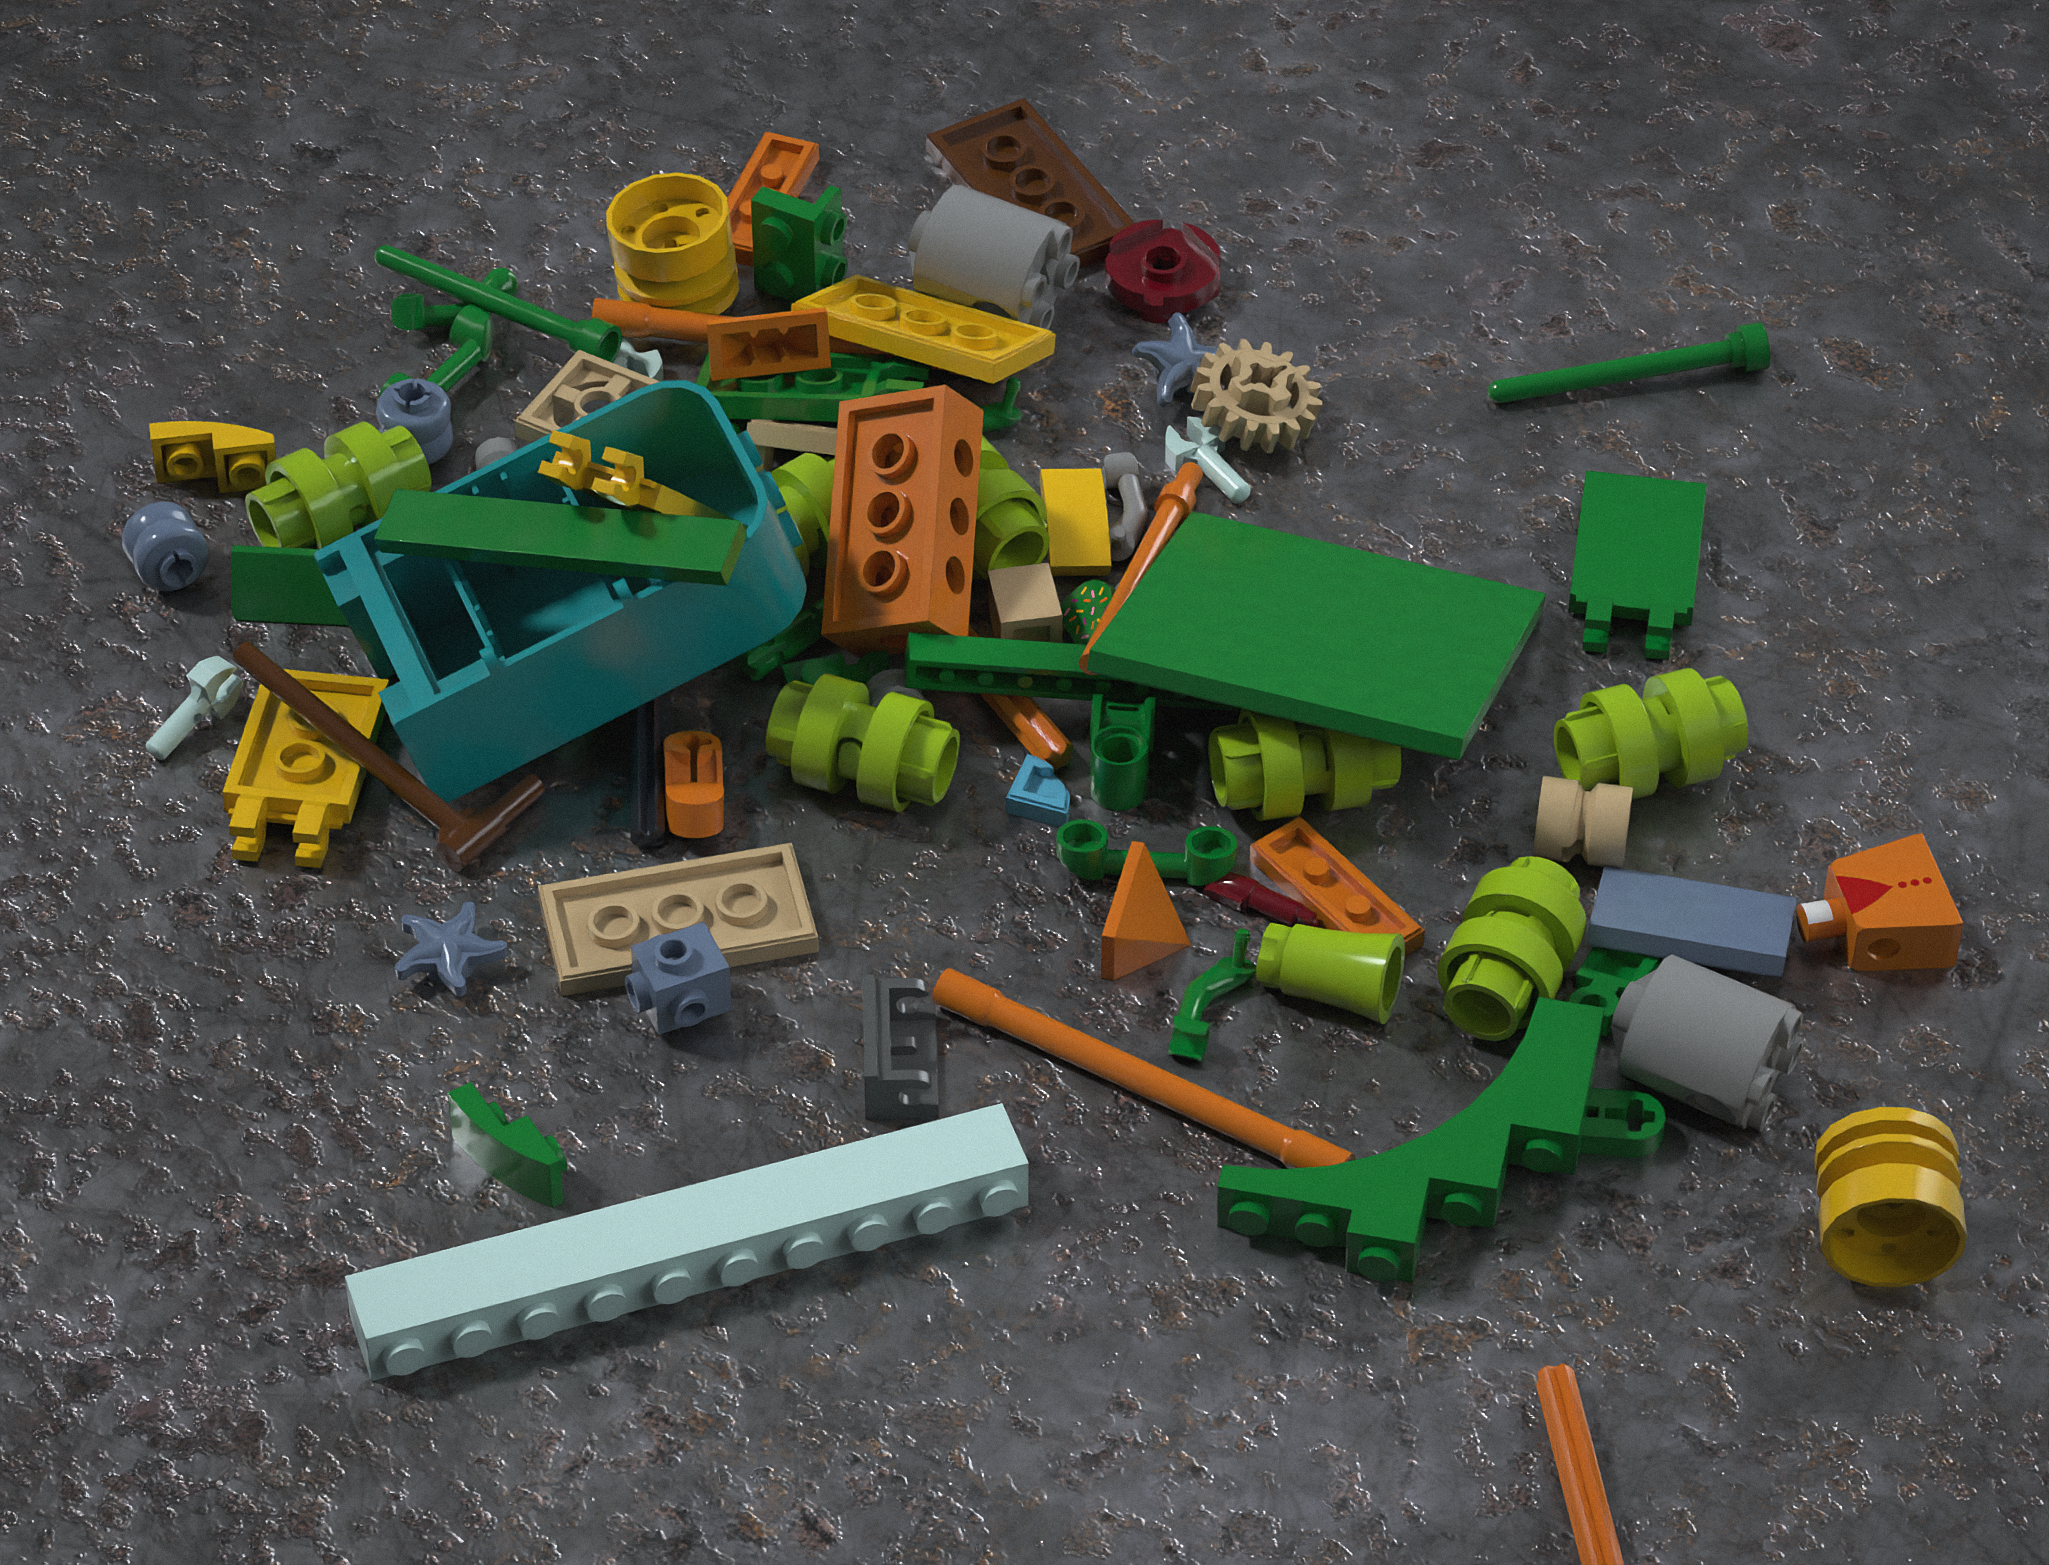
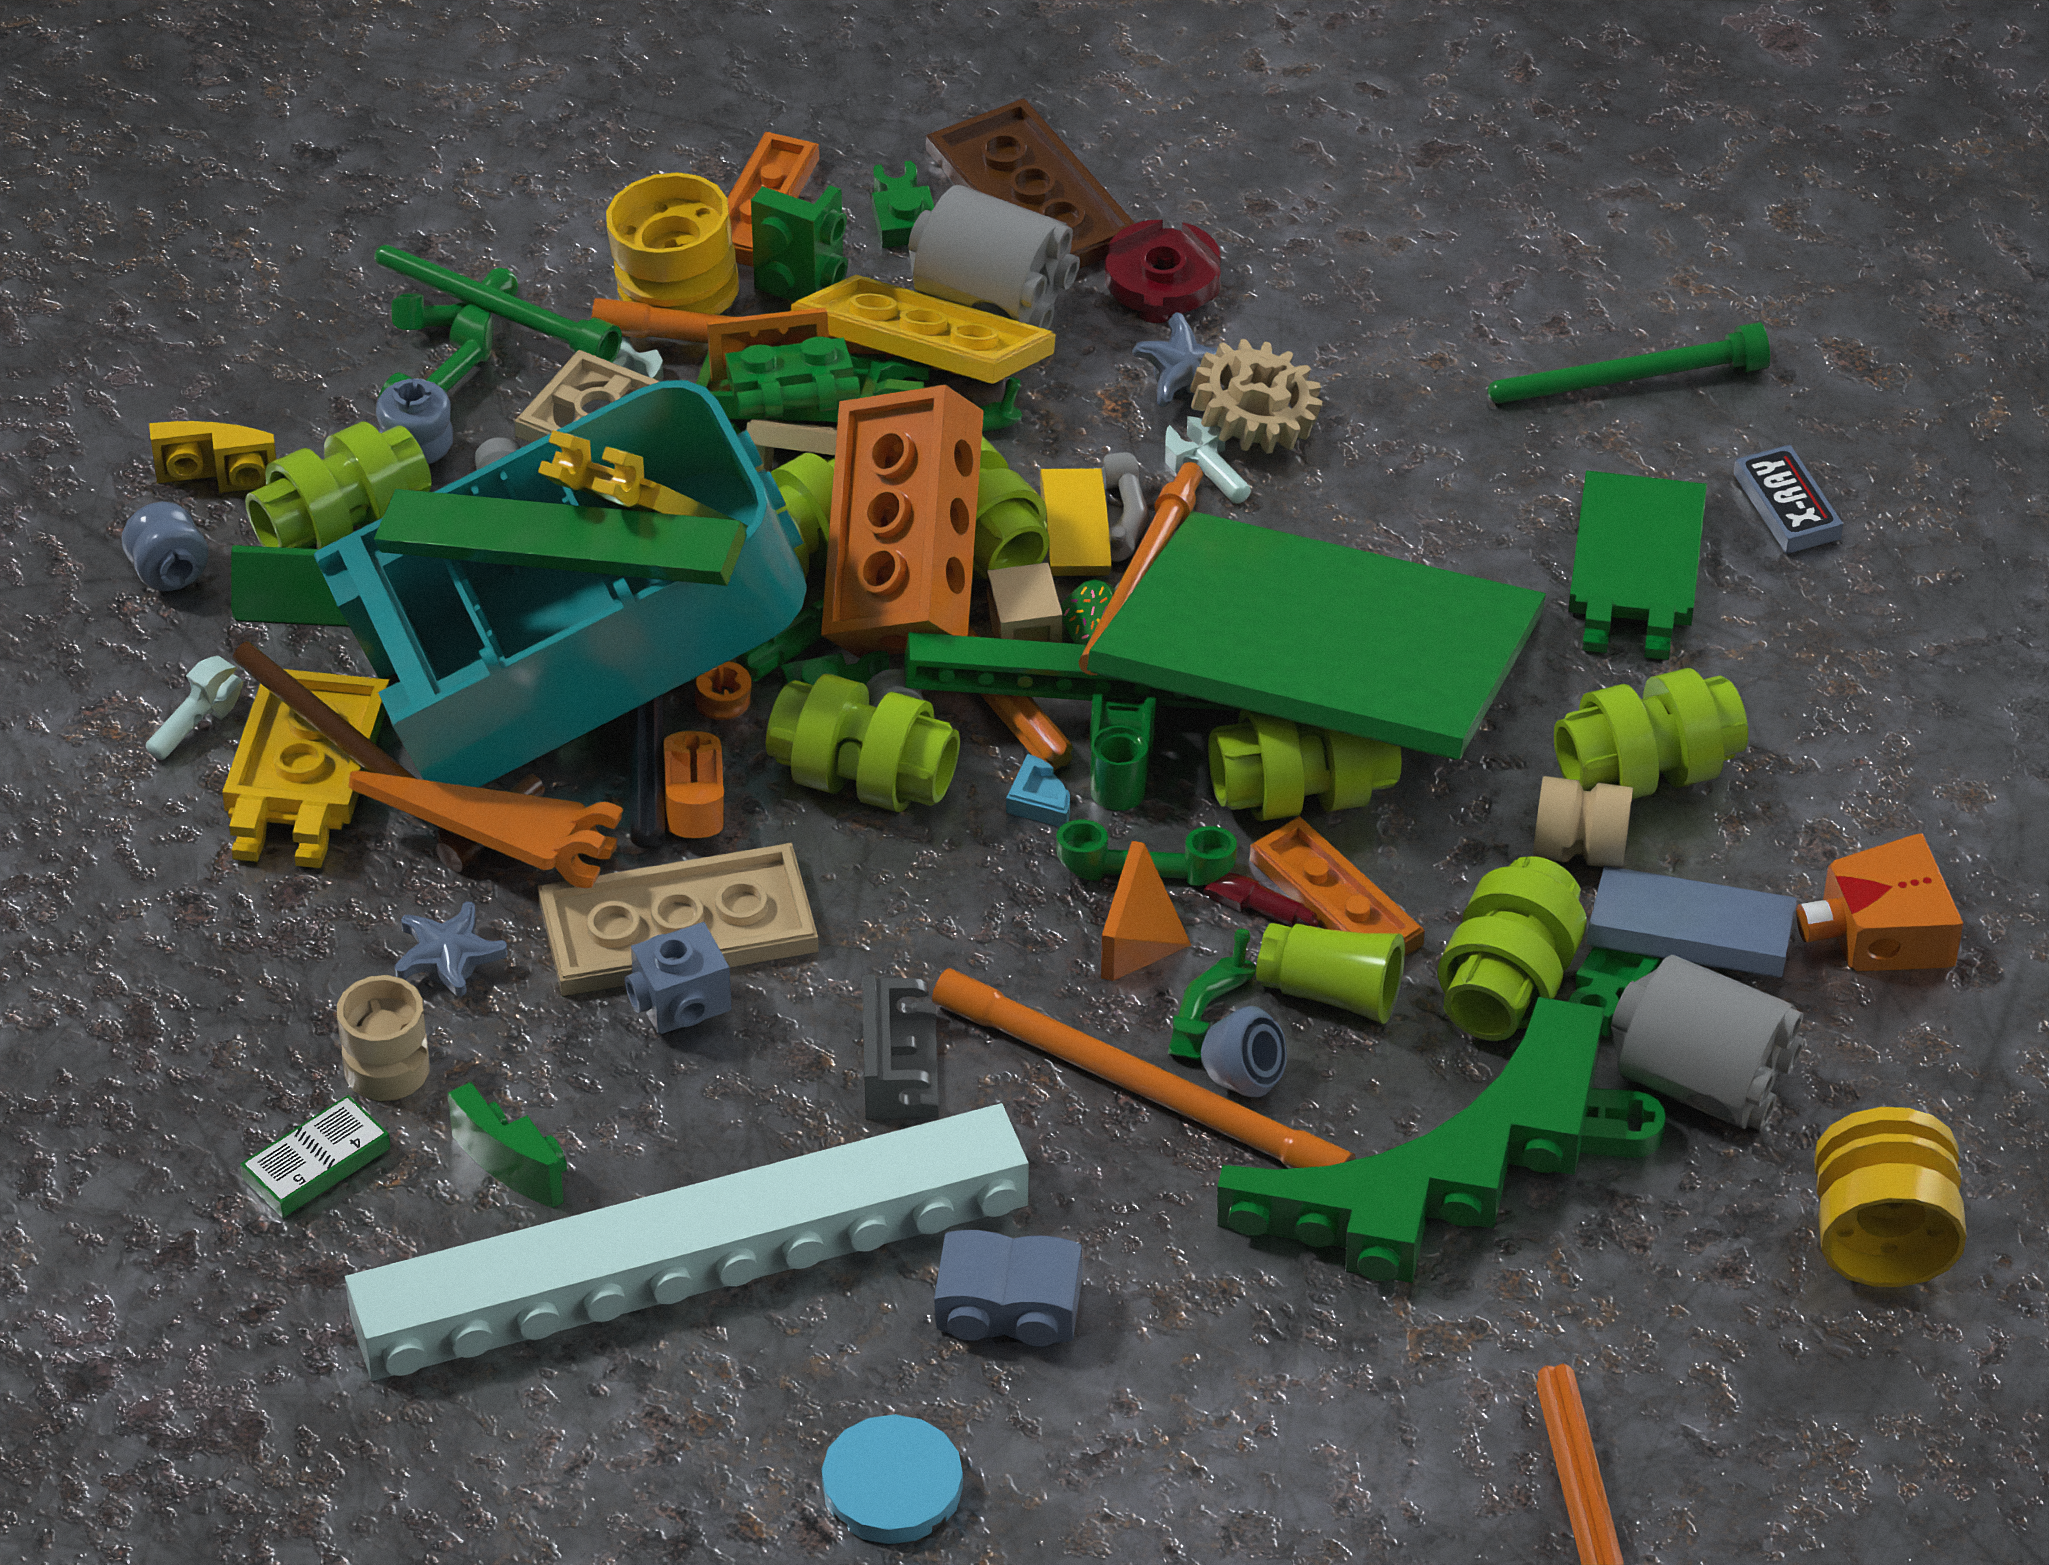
(315, 1156): none -> tile
(383, 1038): none -> tan wheel
(520, 825): none -> orange flag
(724, 705): none -> orange bush
(792, 377): none -> green plate
(892, 1478): none -> medium azure tile
(898, 204): none -> green plate
(1008, 1287): none -> sand blue brick
(1245, 1052): none -> sand blue cone
(1788, 499): none -> tile

